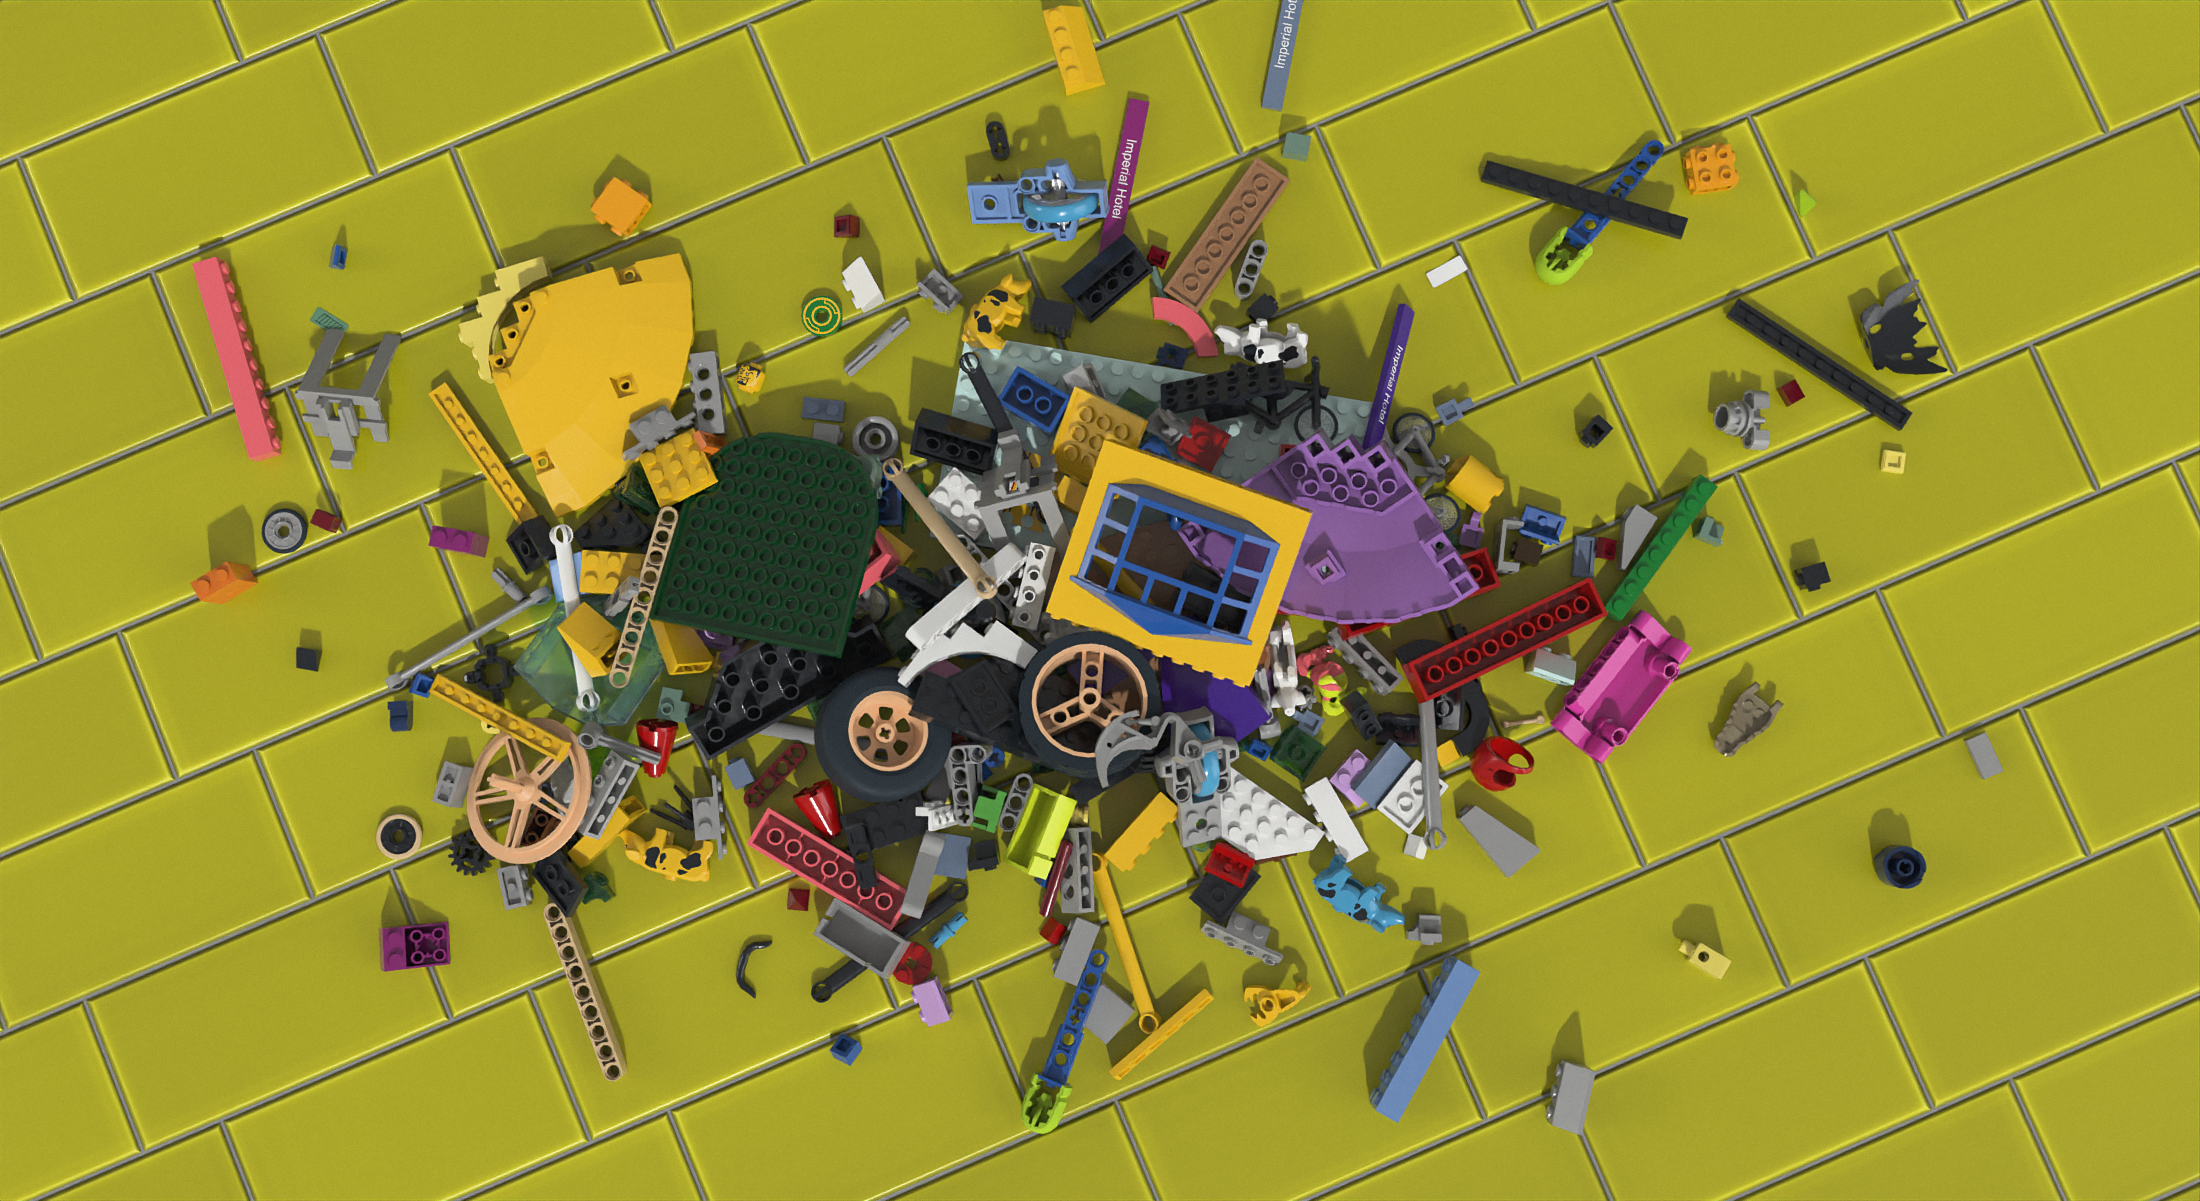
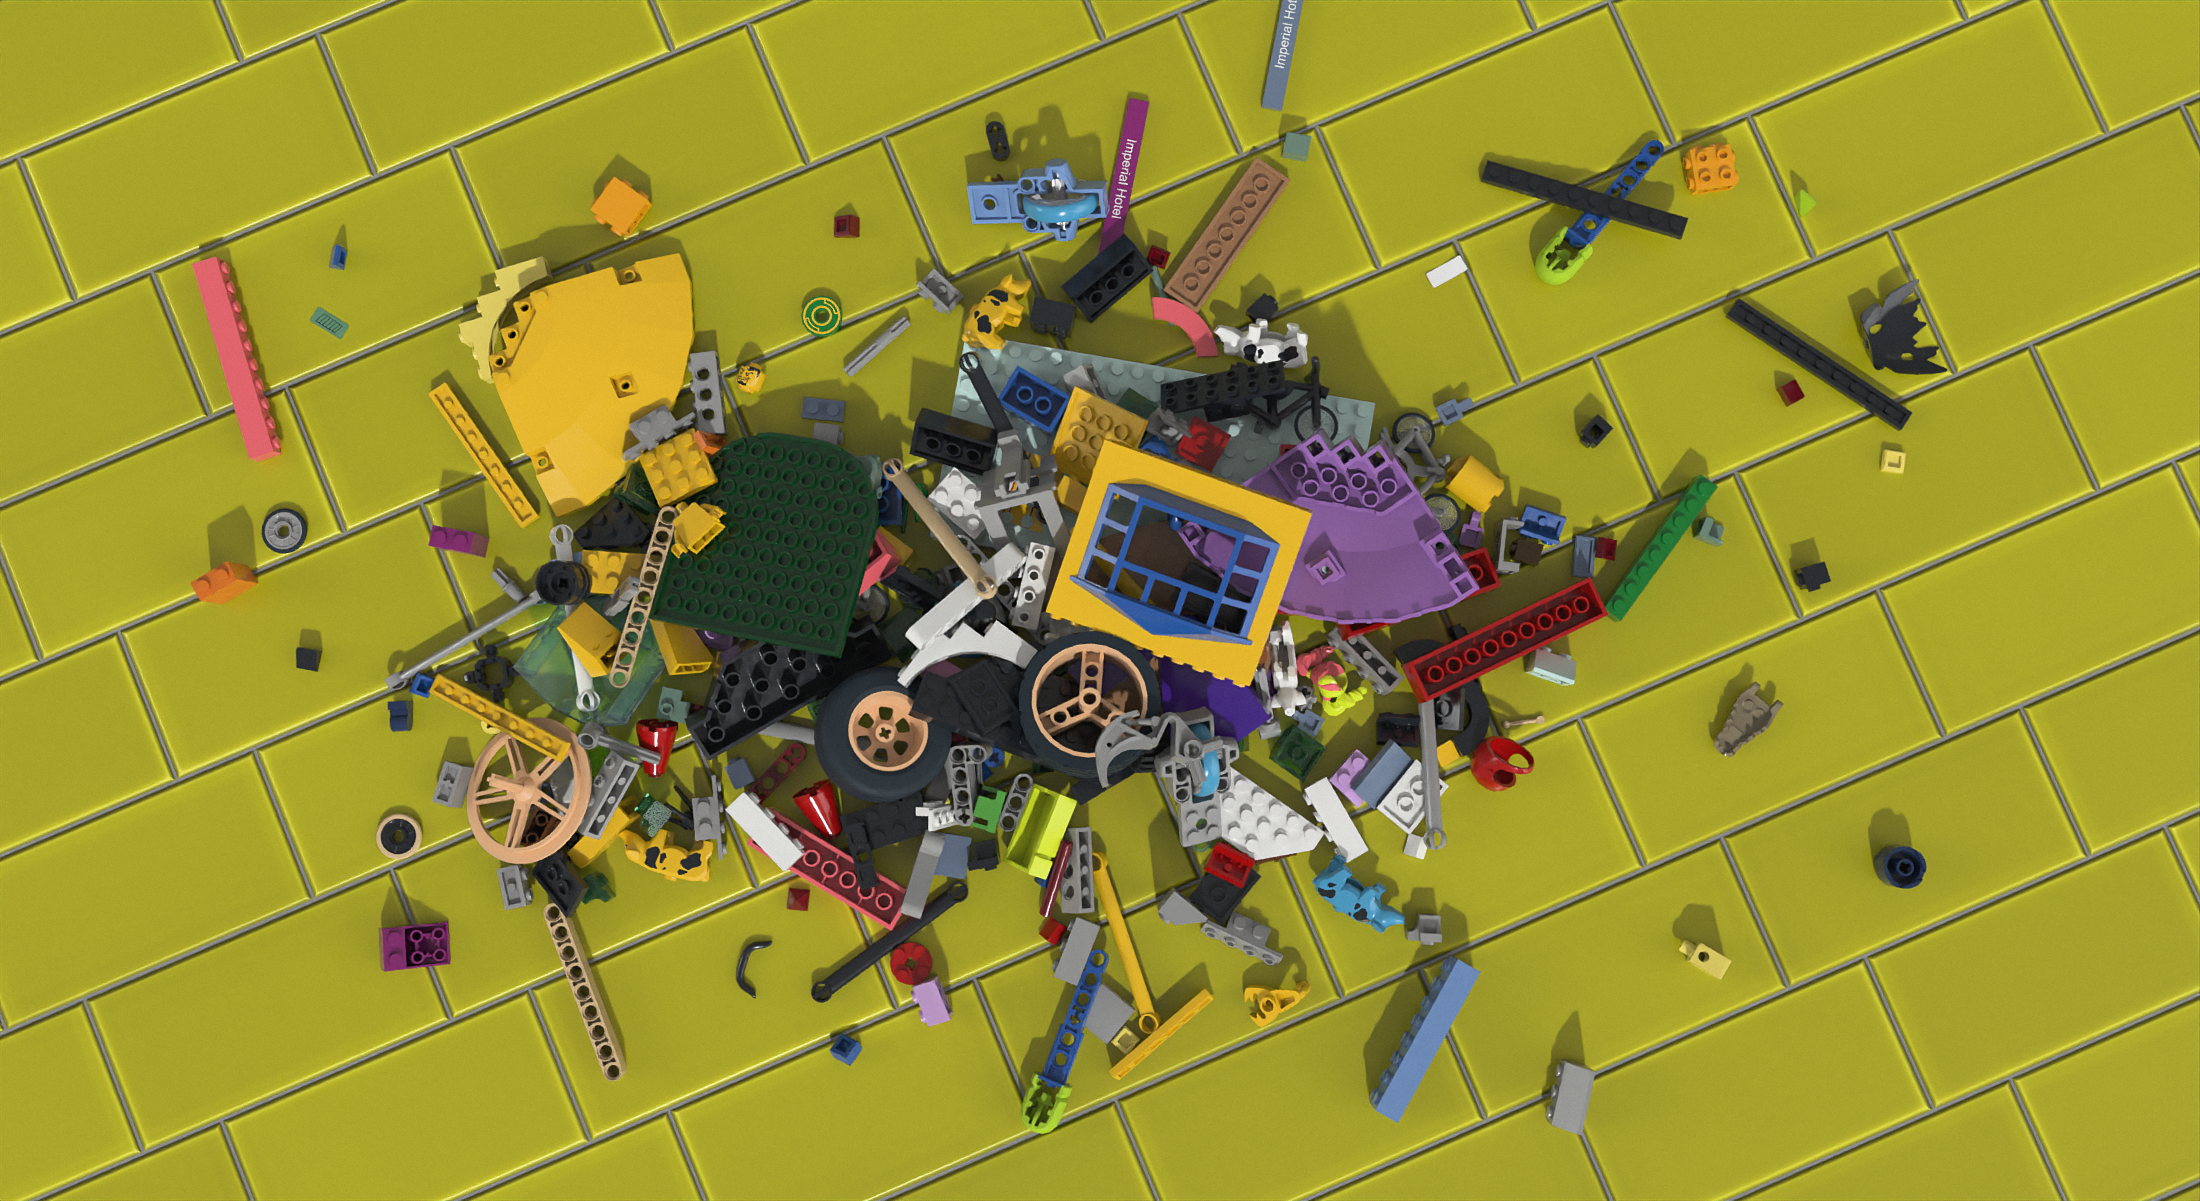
(319, 399): light grey piece -> none
(326, 520): dark red slope -> none
(467, 847): black gear -> none
(532, 544): black slope -> none
(553, 581): none -> black wheel
(652, 815): none -> clear green brick
(695, 526): none -> yellow torso
(765, 830): none -> white brick
(862, 938): light grey piece -> none
(863, 286): white slope -> none
(876, 426): light grey wheel -> none
(948, 929): dark azure pin -> none
(1073, 48): yellow slope -> none
(1080, 816): light yellow wheel -> none
(1125, 1040): none -> light yellow tile
(1141, 831): yellow brick -> none
(1178, 352): brick -> none
(1179, 909): none -> light grey slope
(1250, 260): light grey beam -> none
(1260, 749): blue slope -> none
(1361, 715): black brick -> none
(1388, 376): dark purple tile -> none
(1500, 843): light grey slope -> none
(1620, 686): dark pink panel -> none
(1632, 532): light grey slope -> none
(1744, 419): light grey beam -> none
(1983, 755): light grey tile -> none

